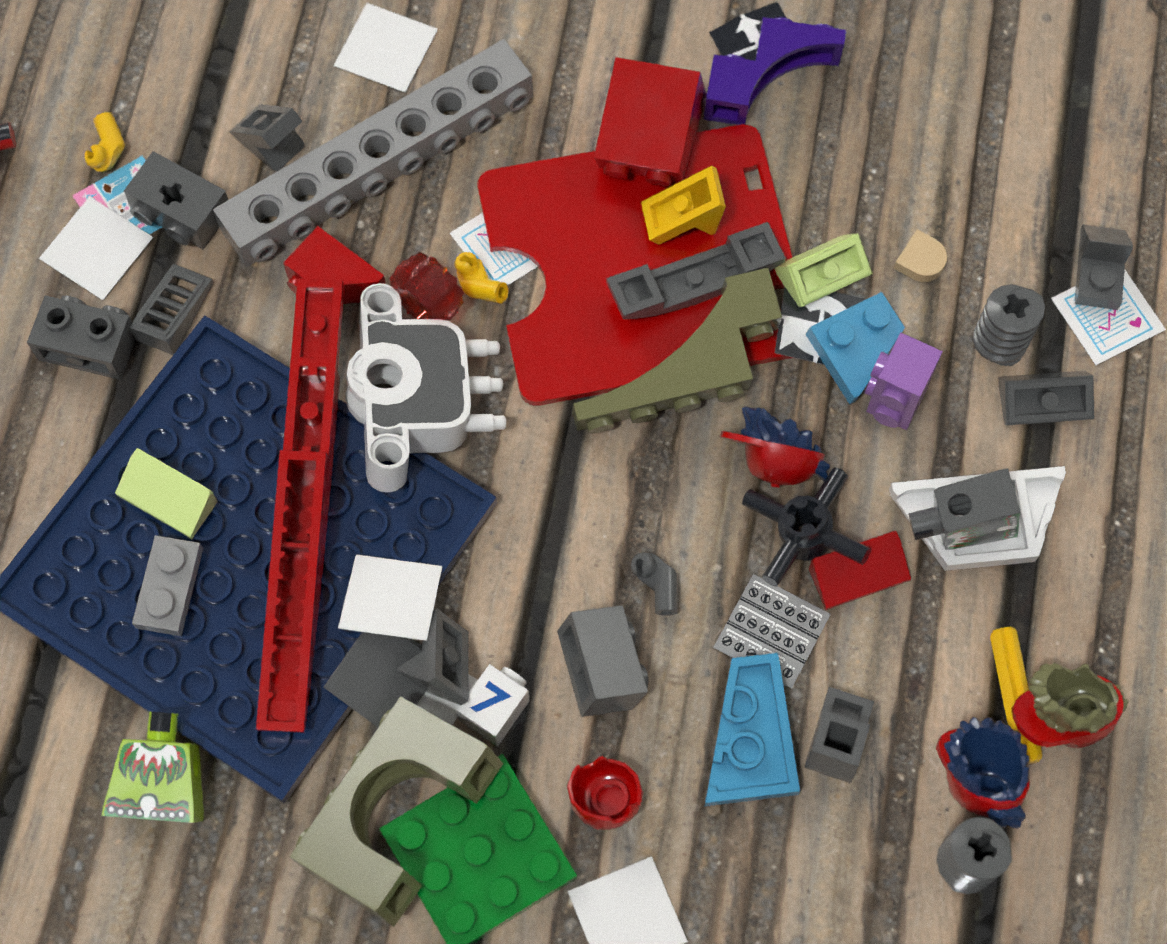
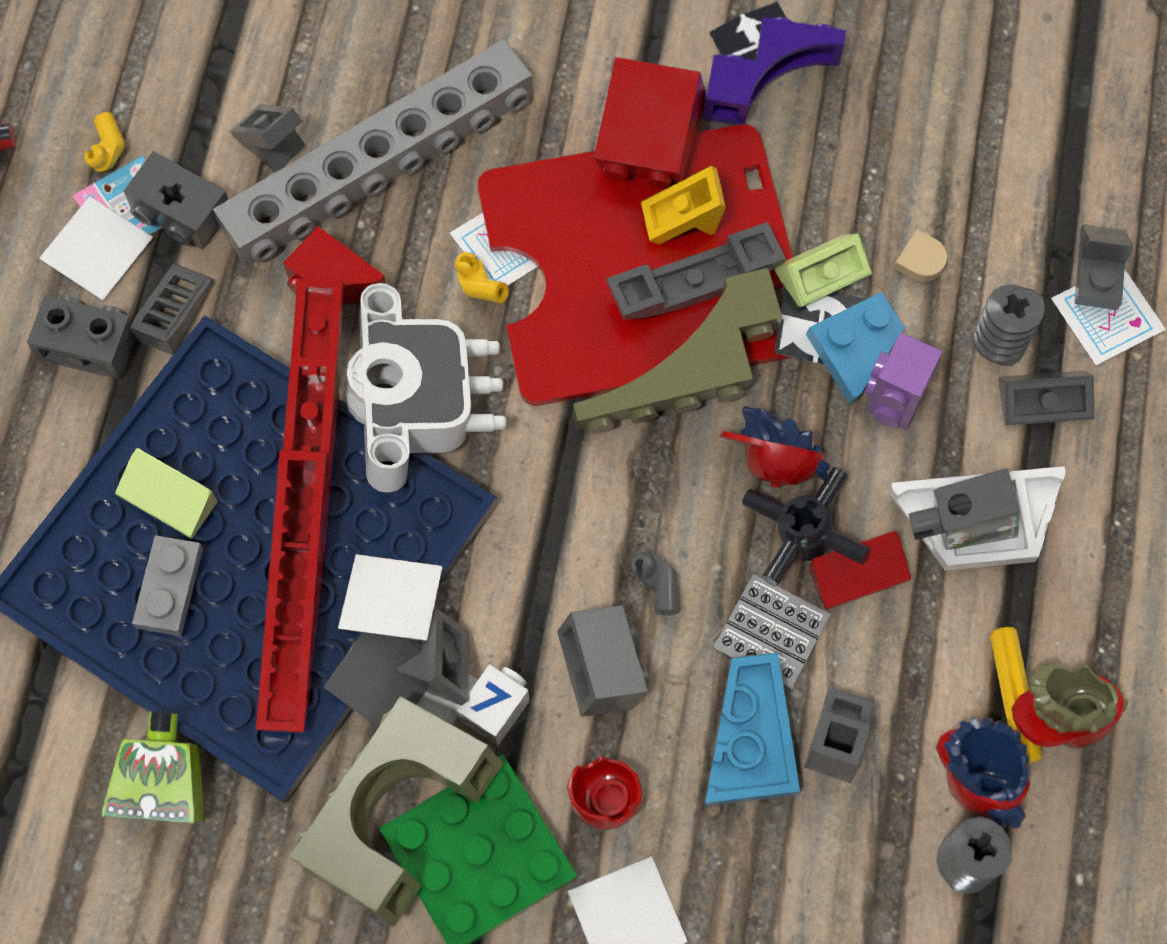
(385, 47): white sticker -> none
(427, 288): clear red gear -> none

